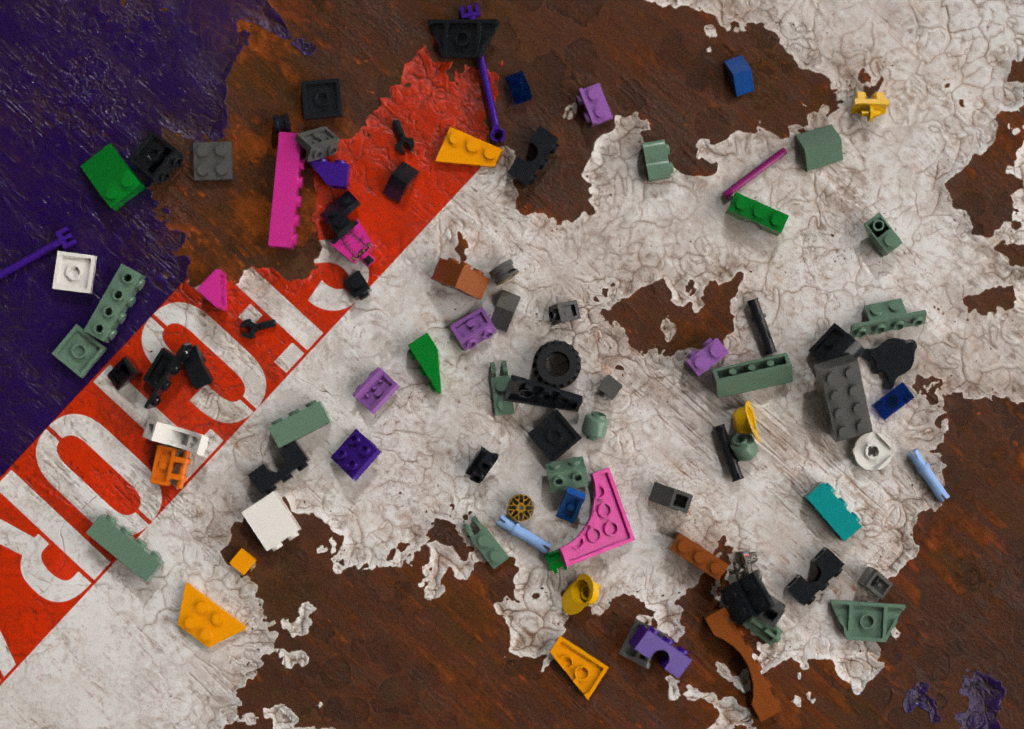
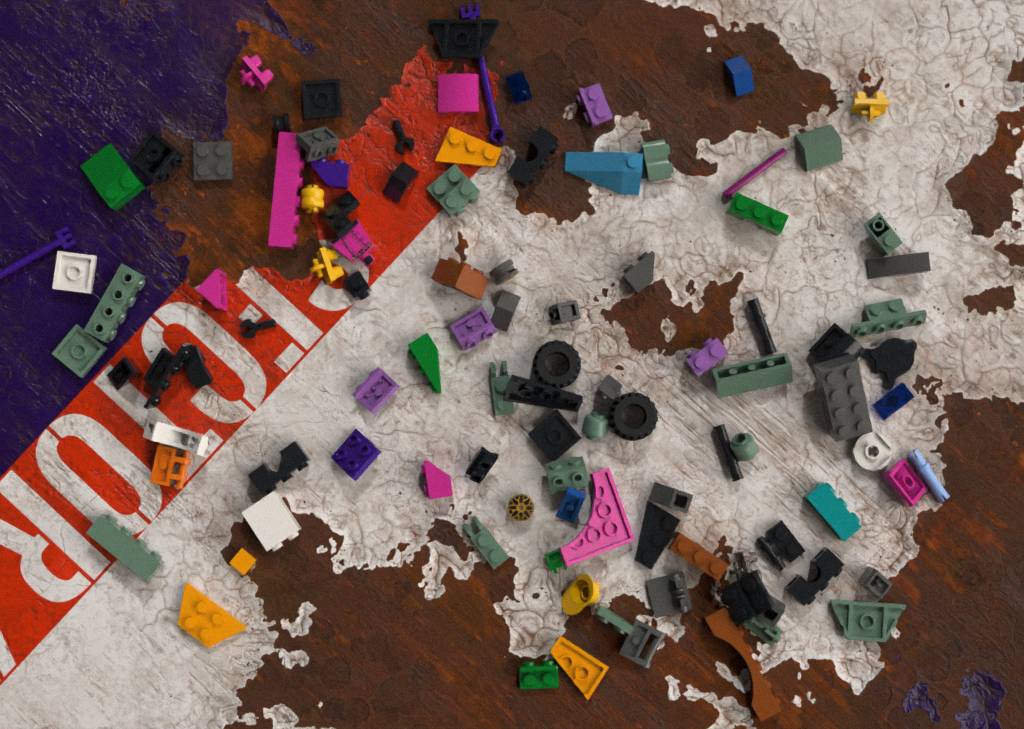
(251, 74): none -> dark pink hips
(299, 424): sand green brick -> none
(312, 199): none -> yellow piece
(323, 266): none -> yellow hips
(438, 481): none -> dark pink slope
(454, 191): none -> sand green plate
(458, 93): none -> dark pink slope
(523, 534): light blue pin -> none
(538, 675): none -> green bracket
(606, 616): none -> sand green plate
(608, 169): none -> dark azure wedge
(641, 274): none -> dark grey slope
(645, 428): none -> black tyre
(648, 641): dark purple arch -> none
(654, 534): none -> black wing
(669, 594): none -> dark grey hinge
(745, 421): yellow piece -> none
(785, 541): none -> black plate
(898, 265): none -> dark grey slope
(904, 483): none -> dark pink slope

